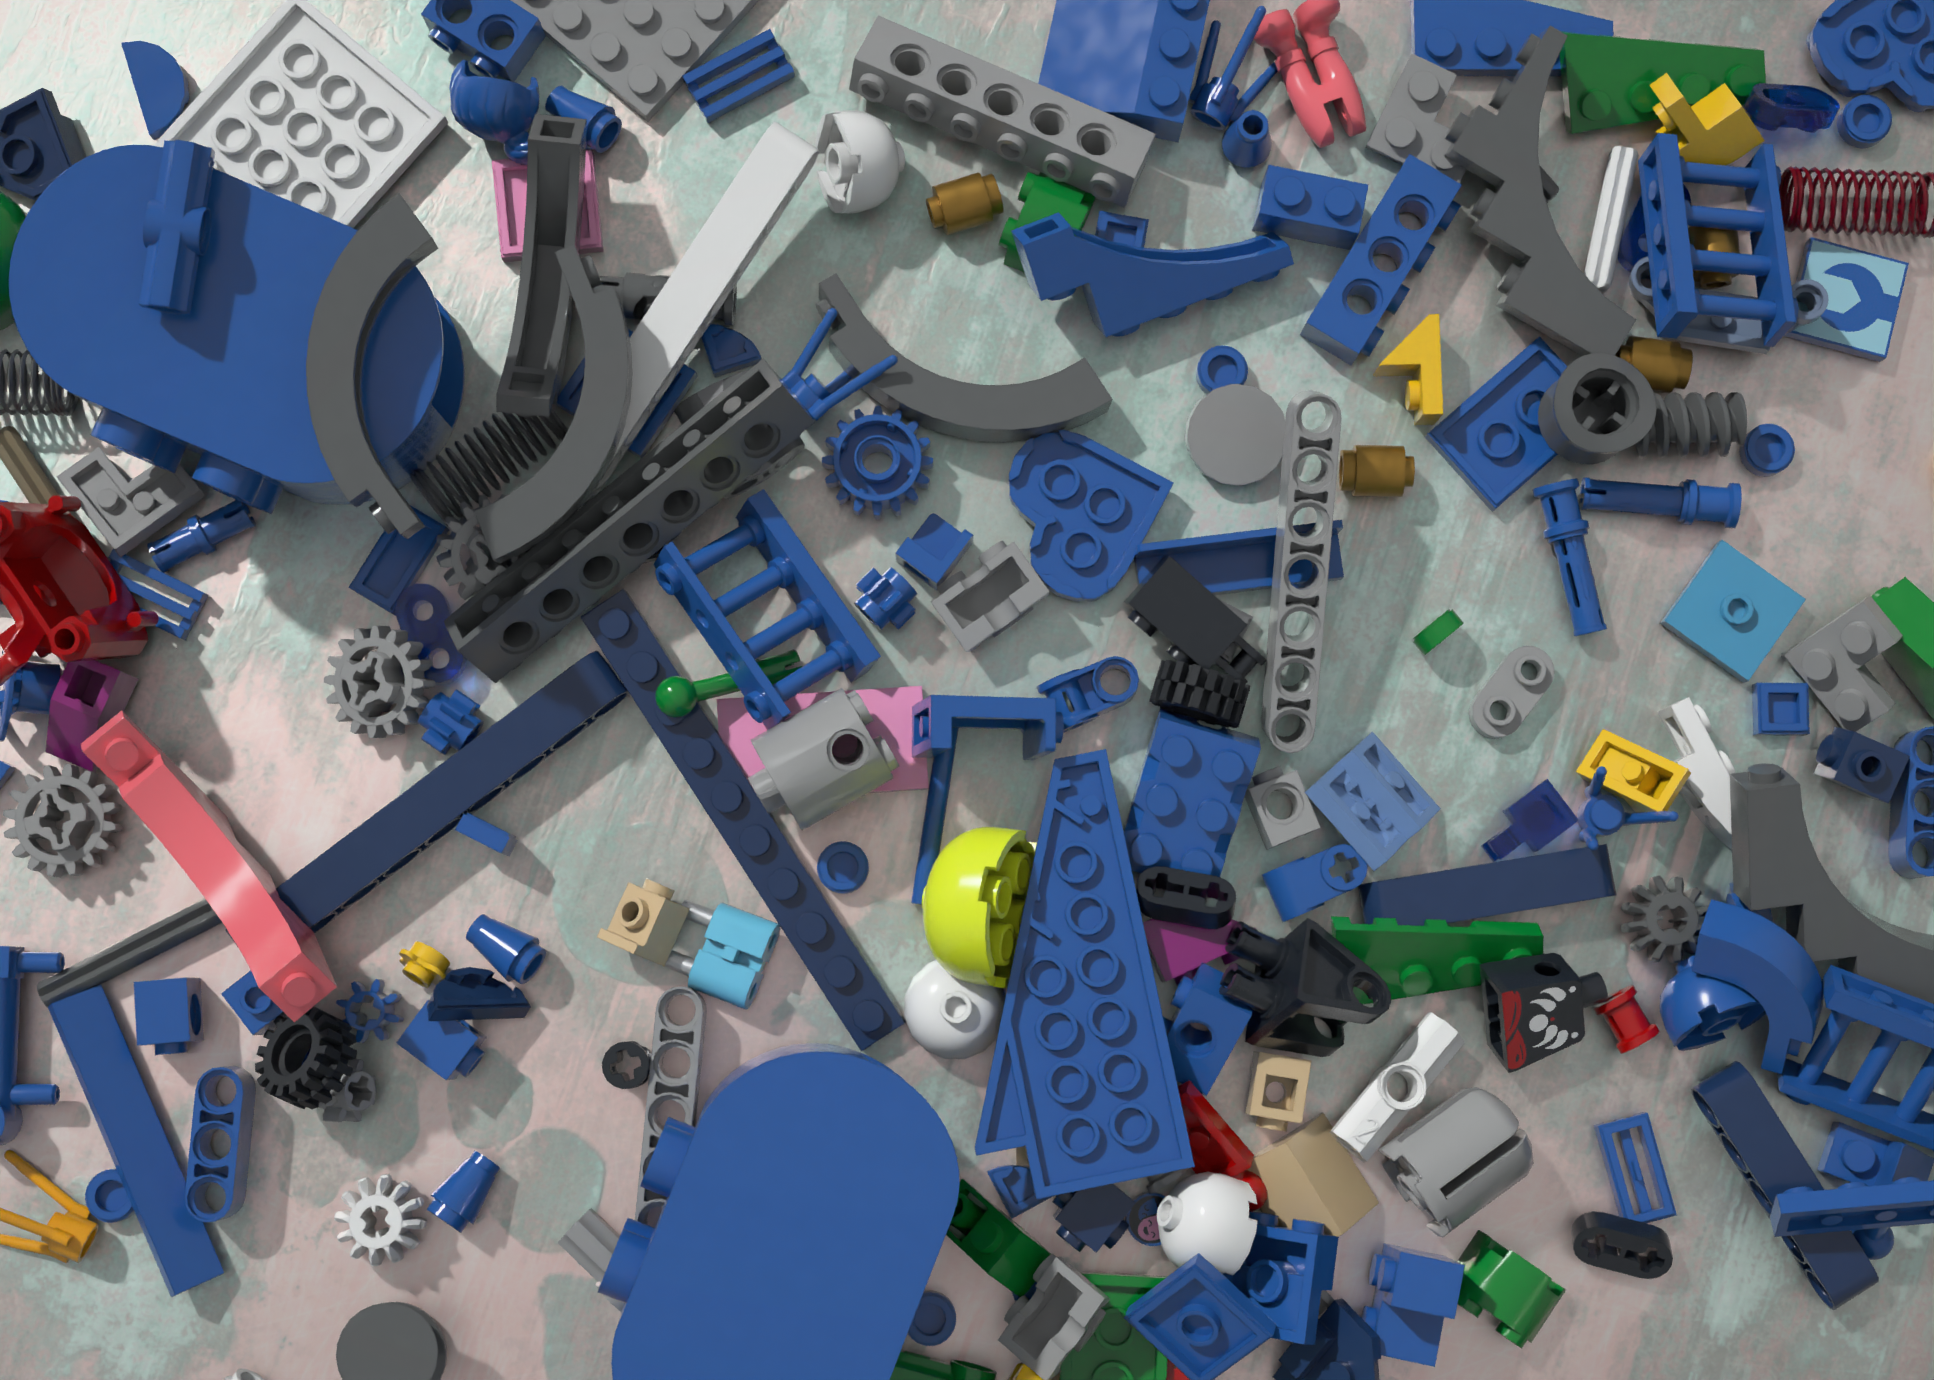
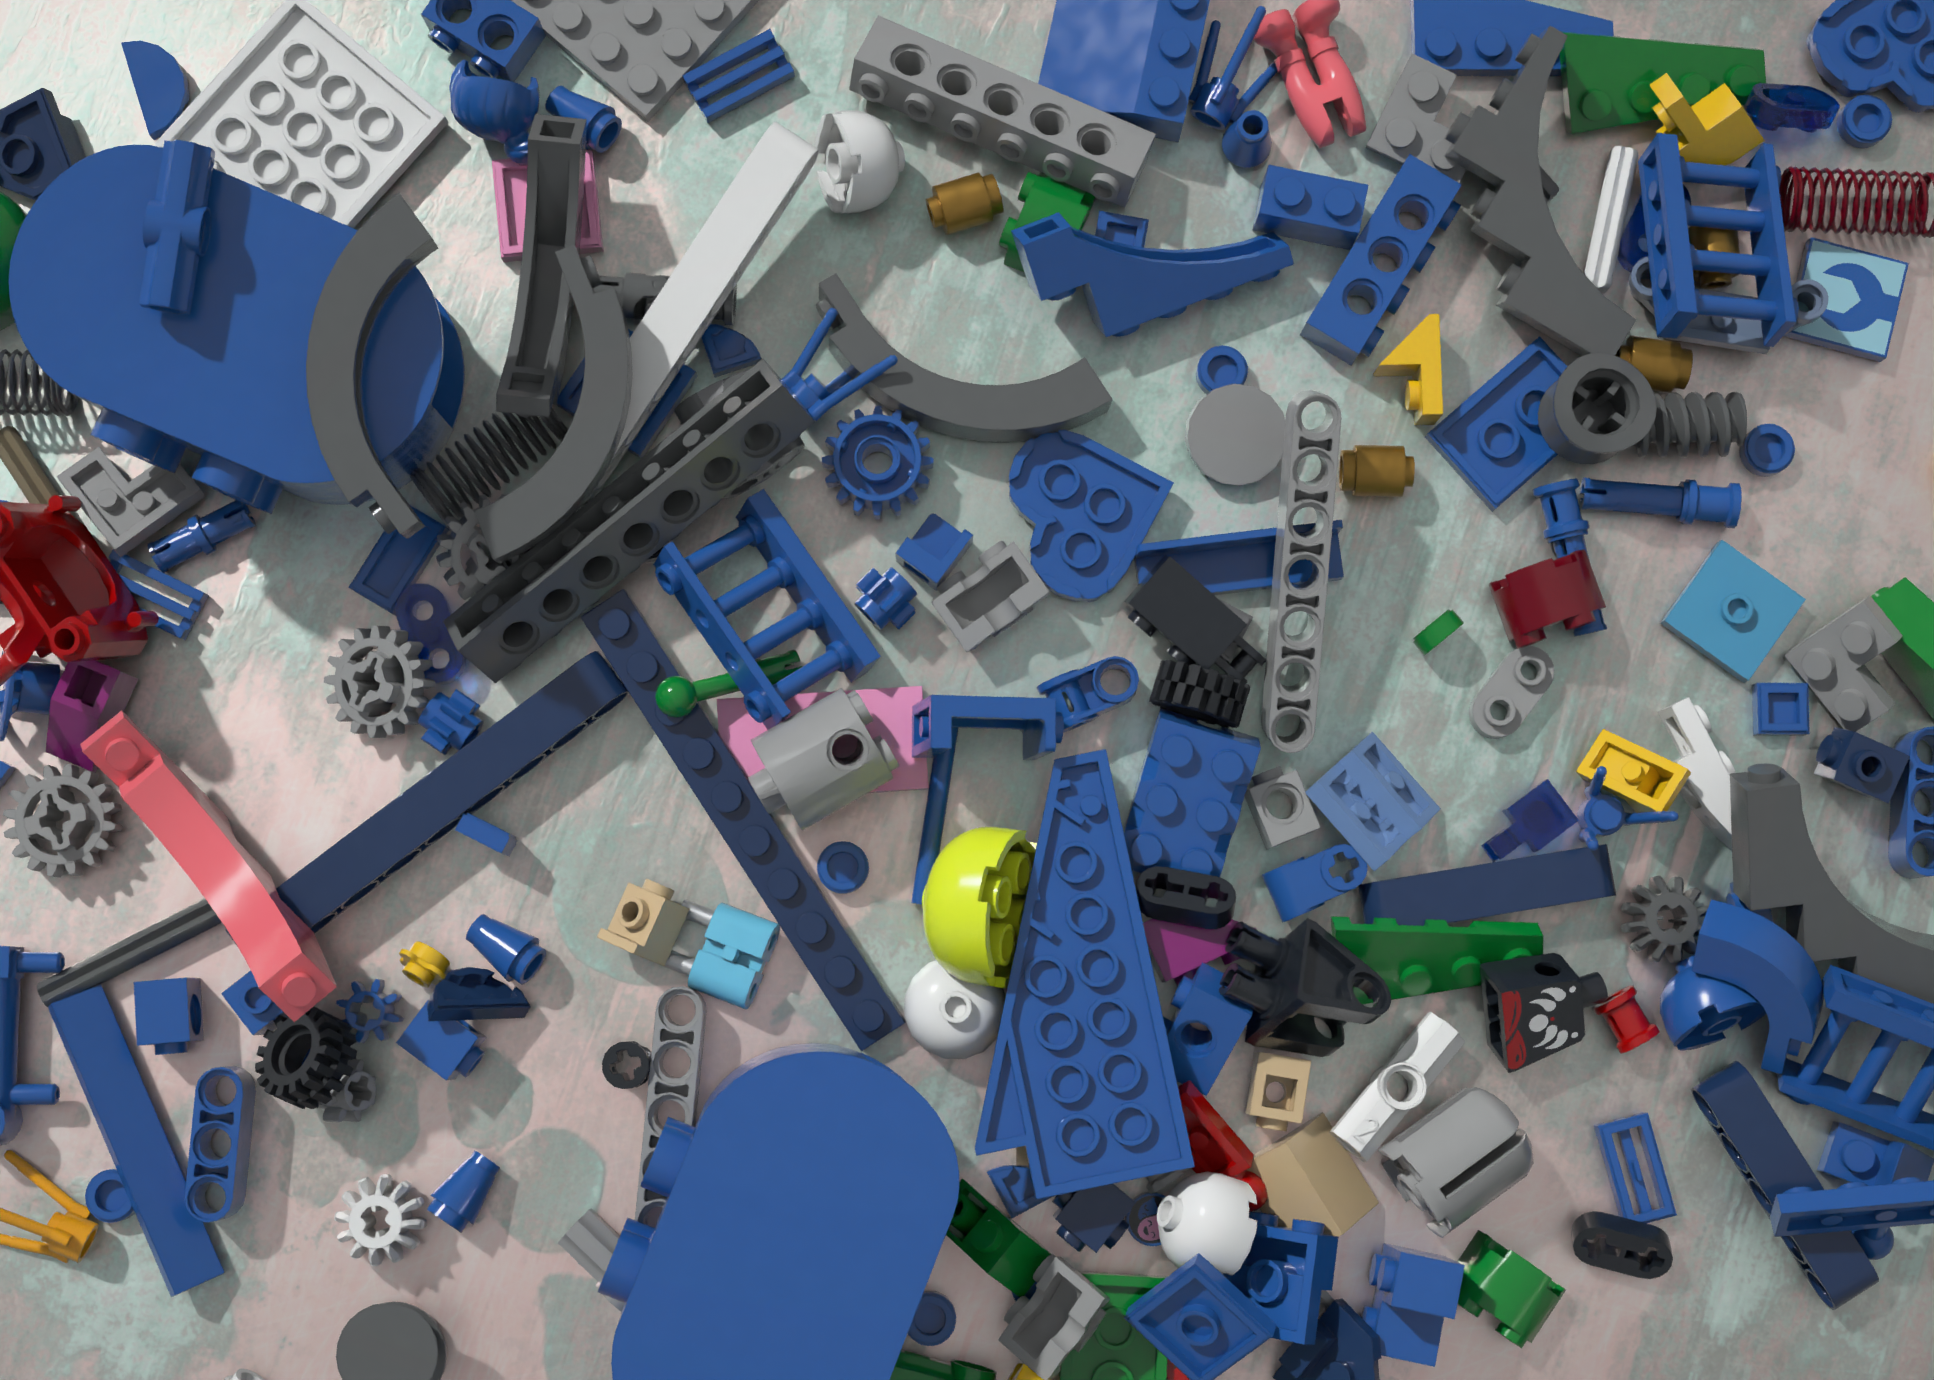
(1547, 596): none -> dark red cylinder

